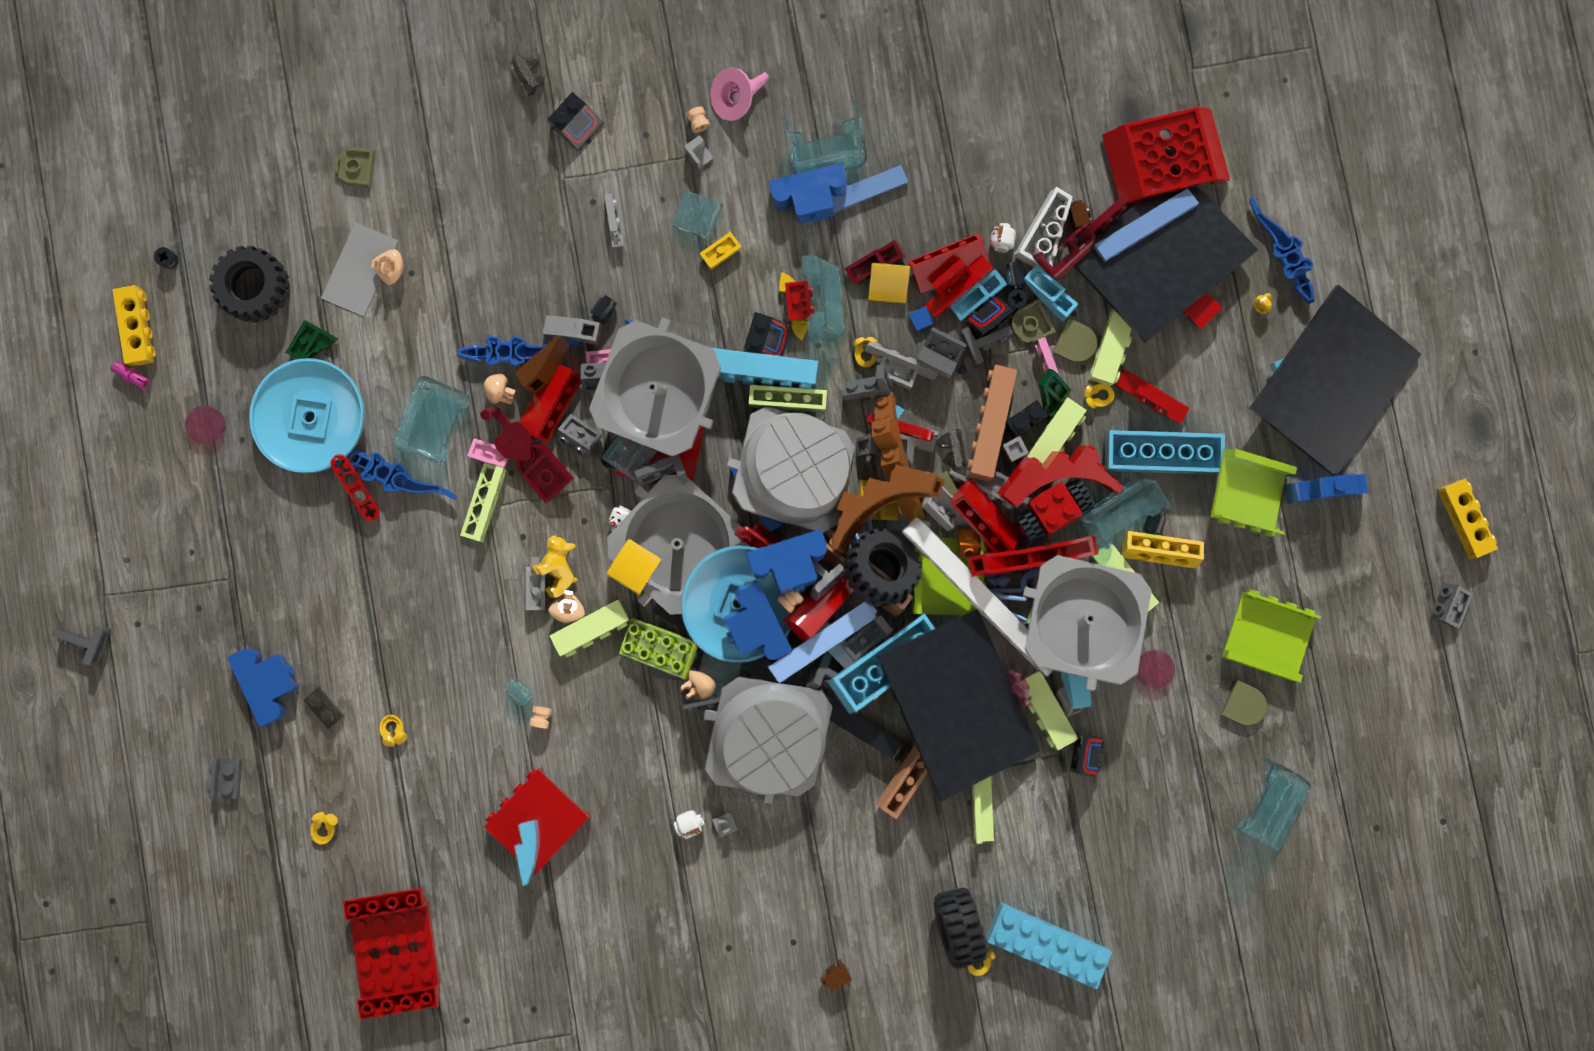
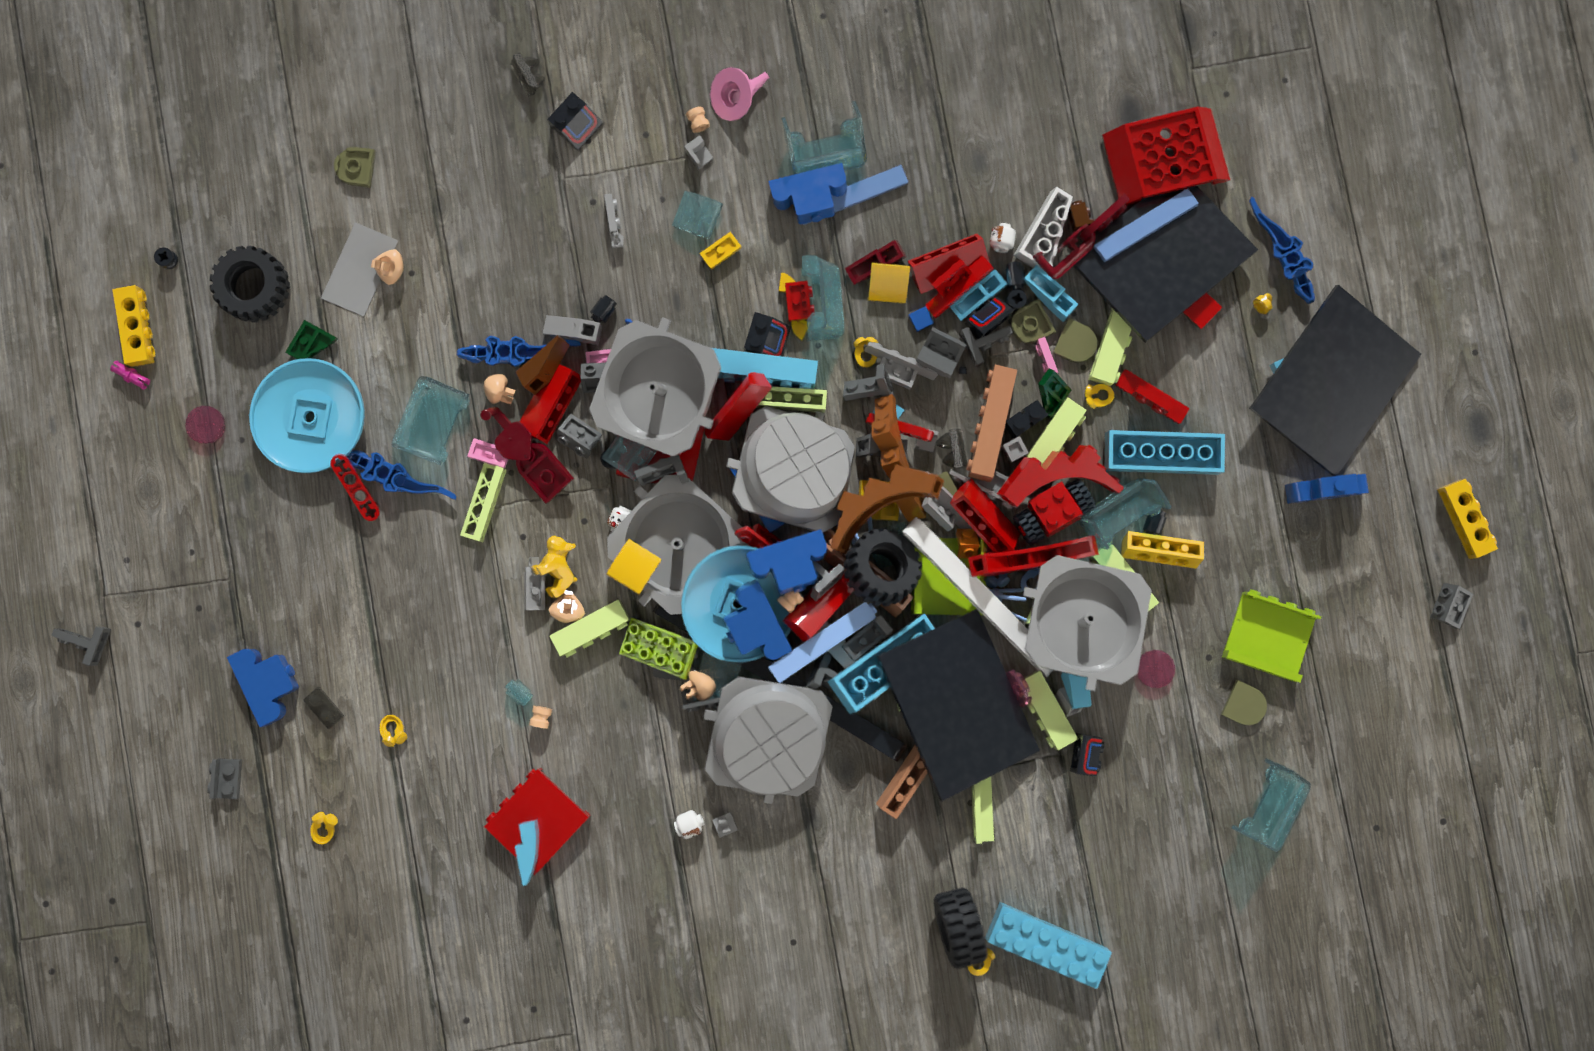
(394, 981): red slope -> none
(739, 407): none -> red brick
(835, 976): reddish brown brick -> none
(1250, 491): lime panel -> none

